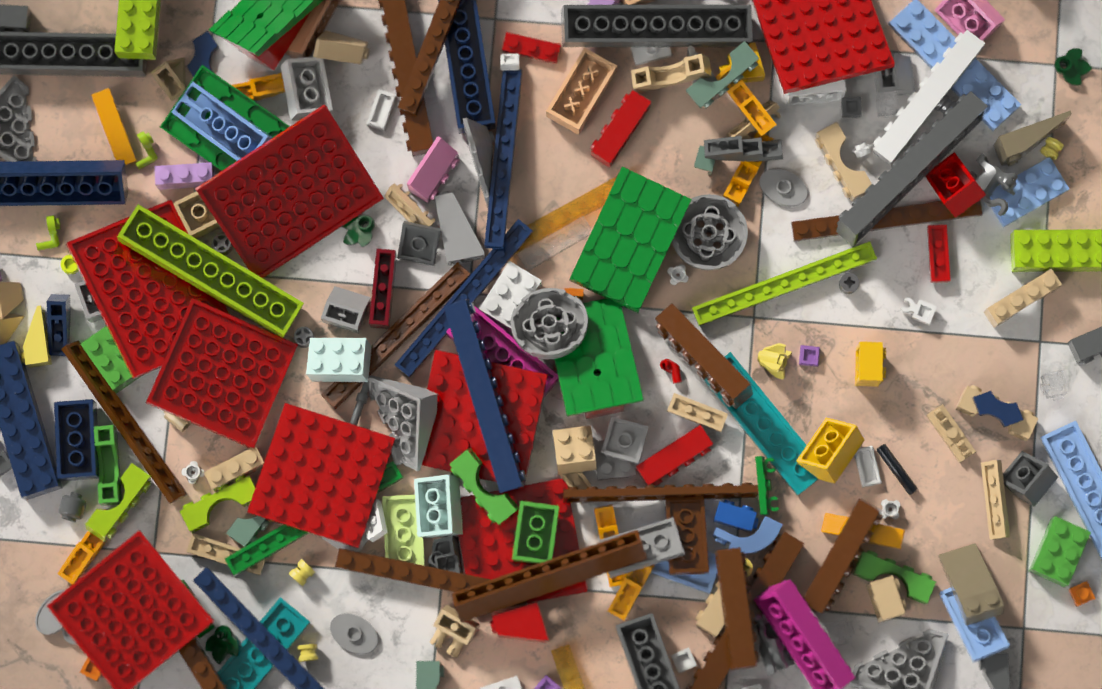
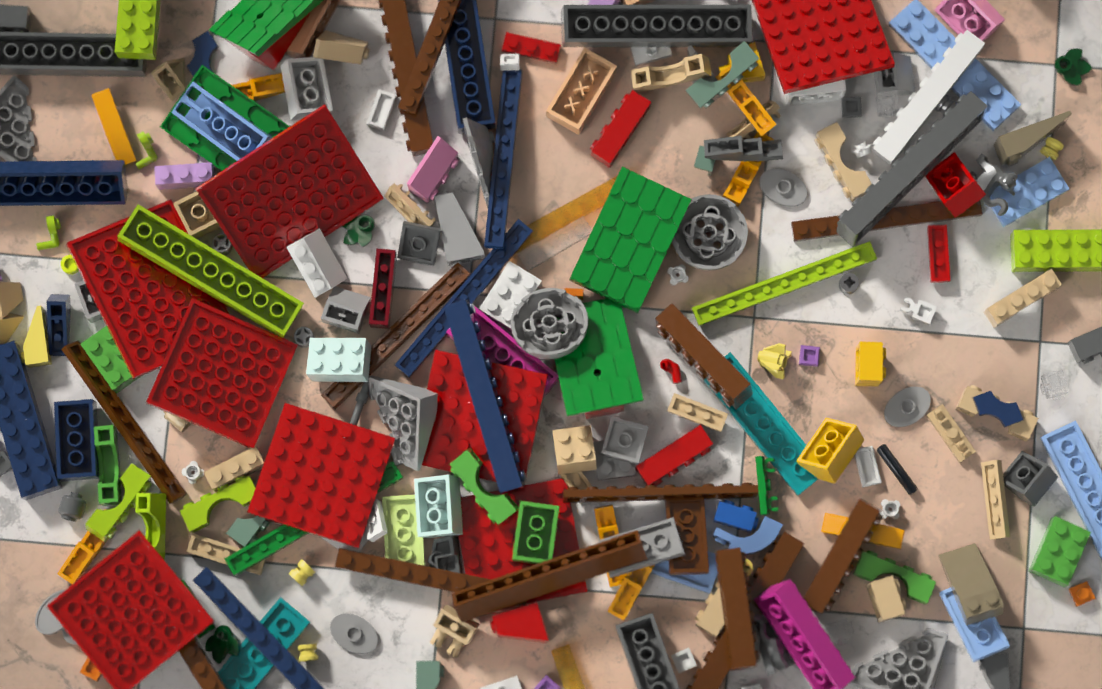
(153, 512): none -> lime arch
(316, 262): none -> white slope
(907, 407): none -> light grey piece

